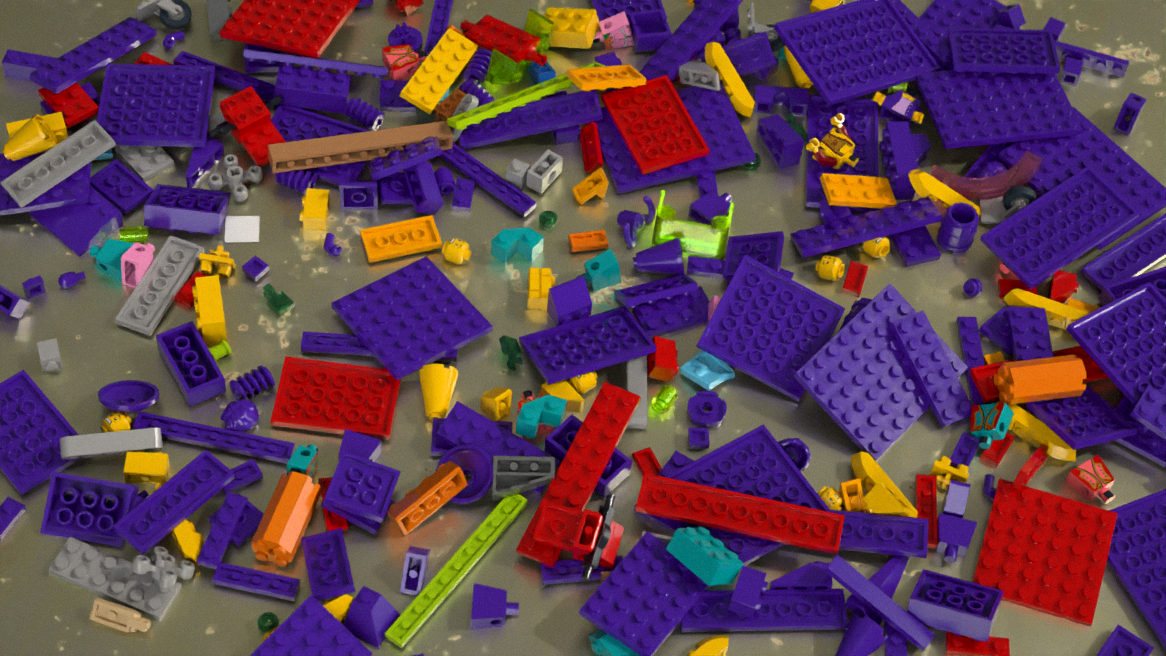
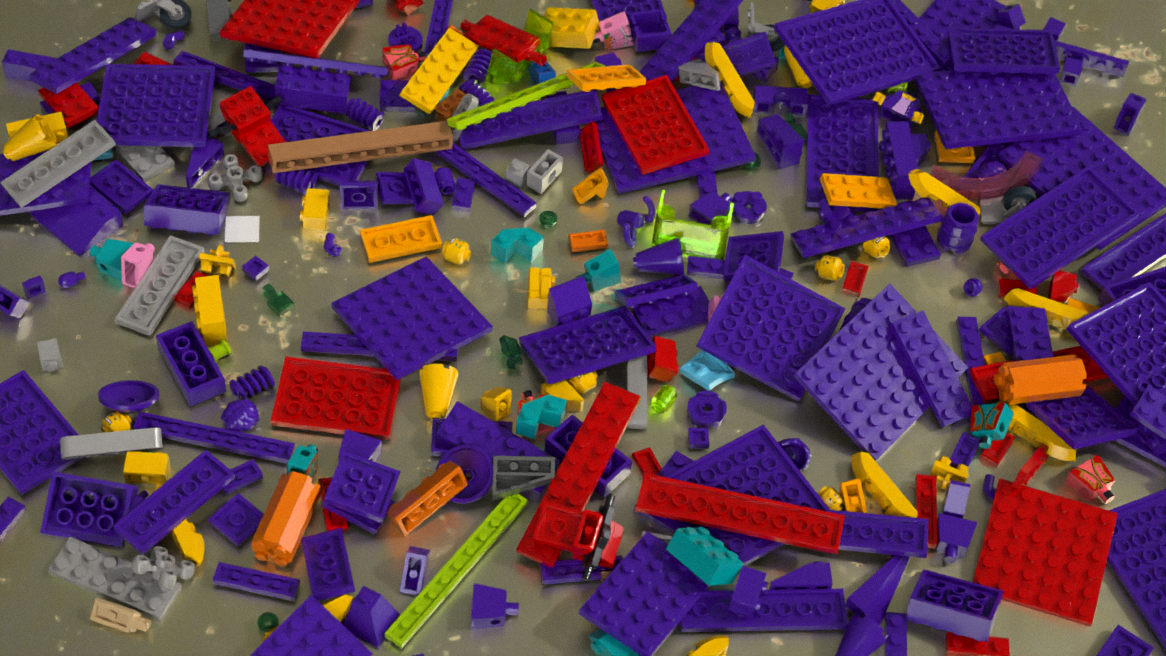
(134, 234): clear neon green brick -> none
(222, 531): dark purple plate -> none
(405, 158): dark purple plate -> none
(752, 199): none -> dark purple plate
(835, 147): torso -> none
(879, 602): dark purple tile -> none
(885, 501): yellow slope -> none
(953, 155): none -> light orange plate

